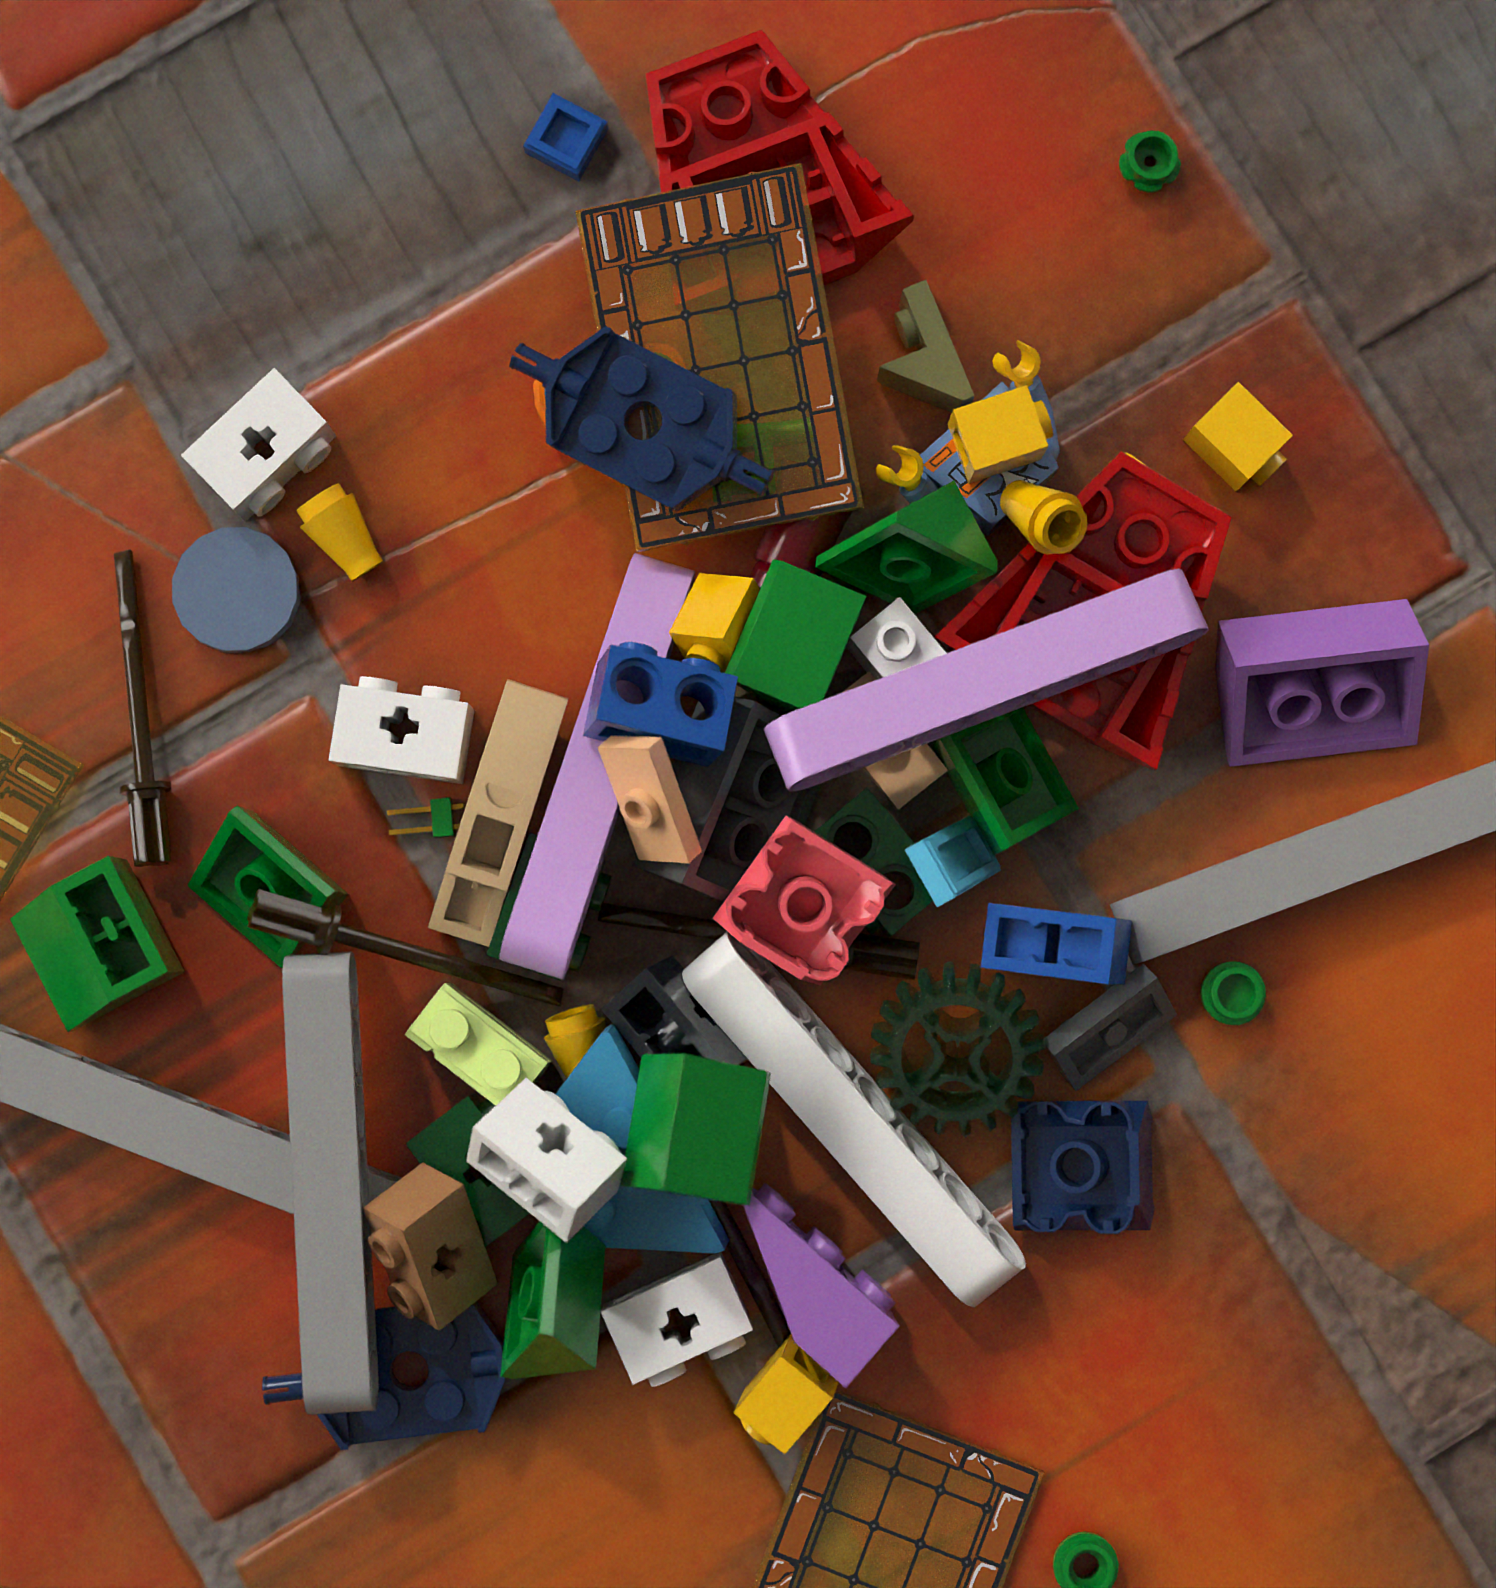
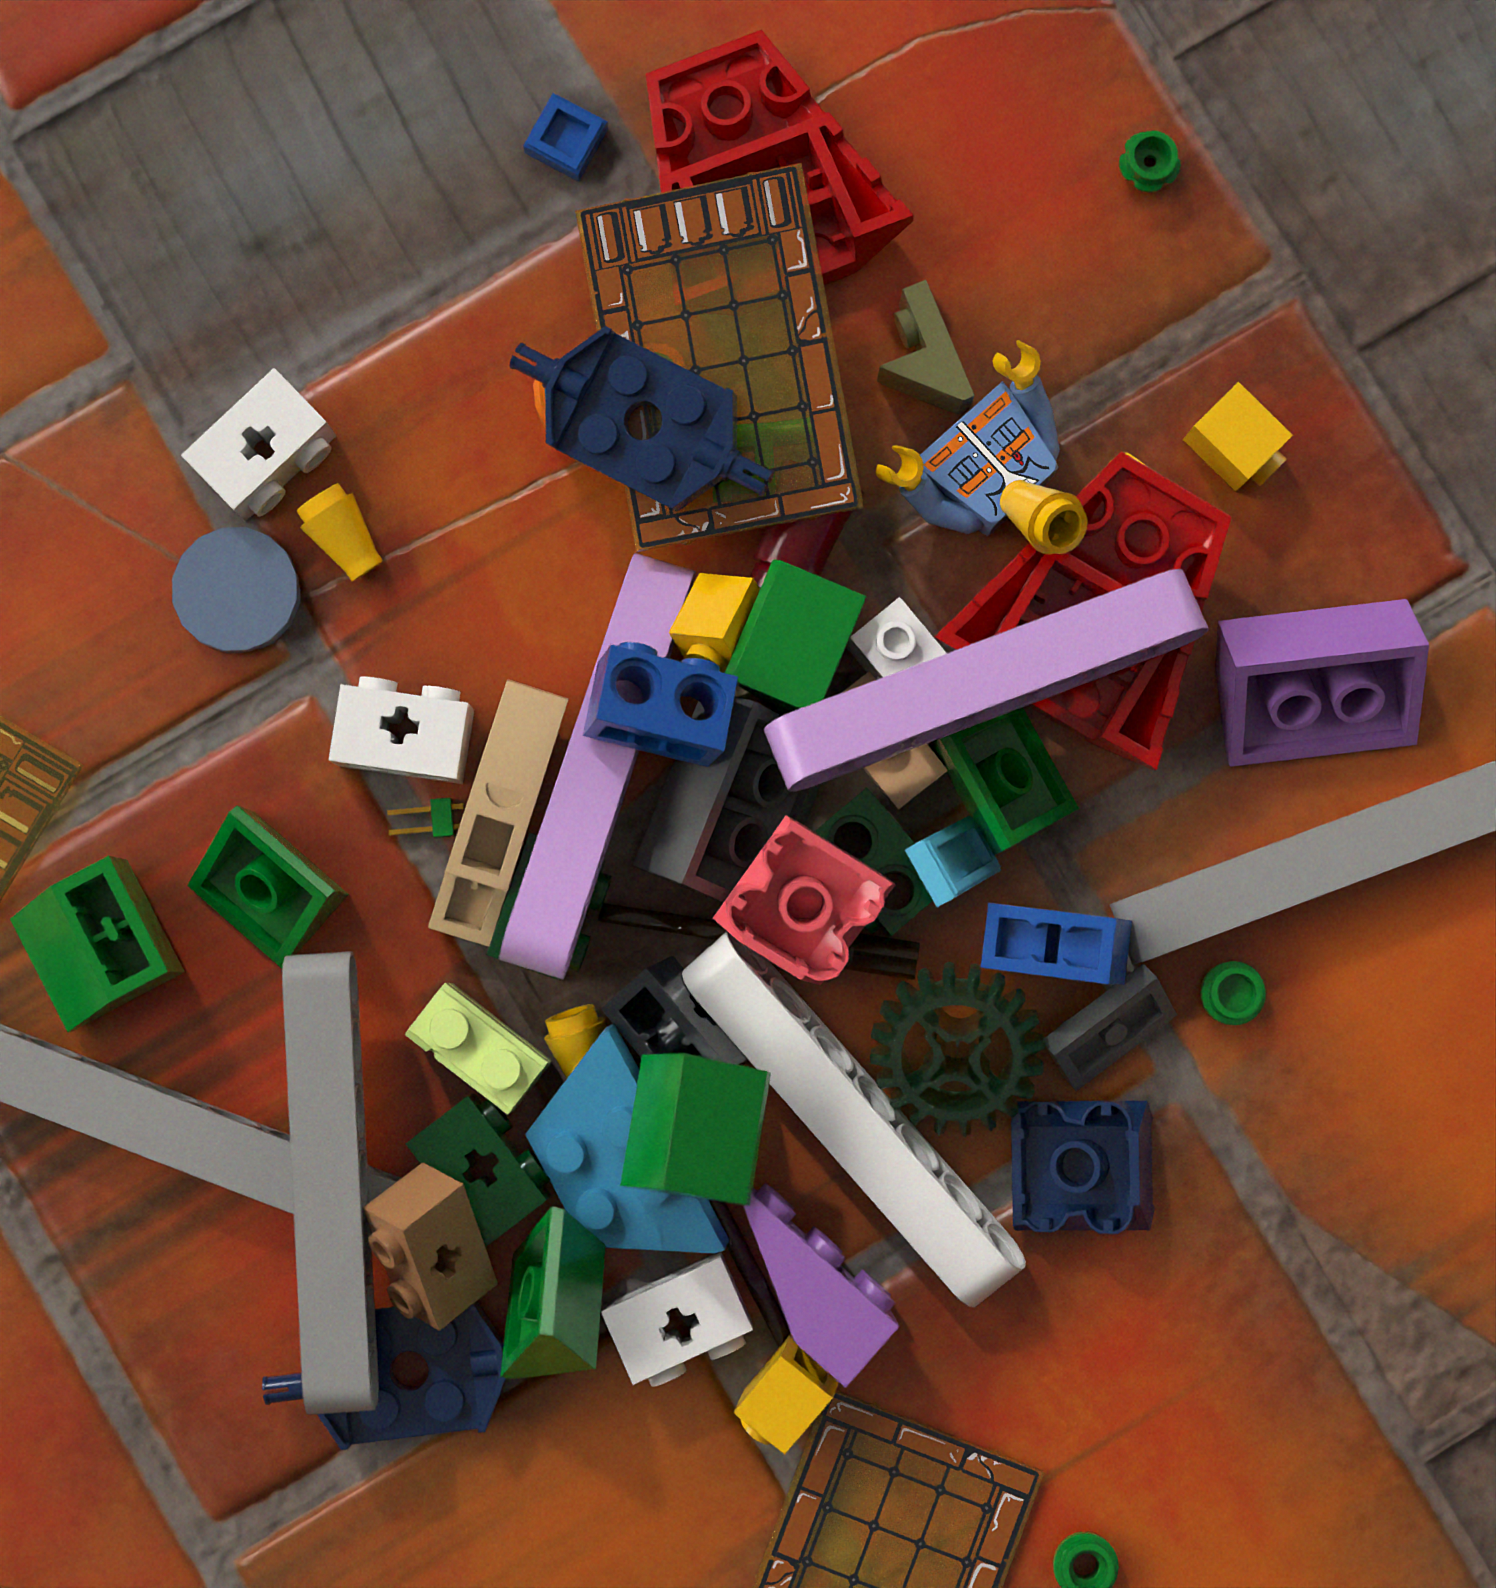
(145, 796): dark brown piece -> none
(322, 928): dark brown piece -> none
(546, 1159): white brick -> none
(650, 799): light nougat plate -> none
(916, 552): green slope -> none
(1000, 433): yellow brick -> none

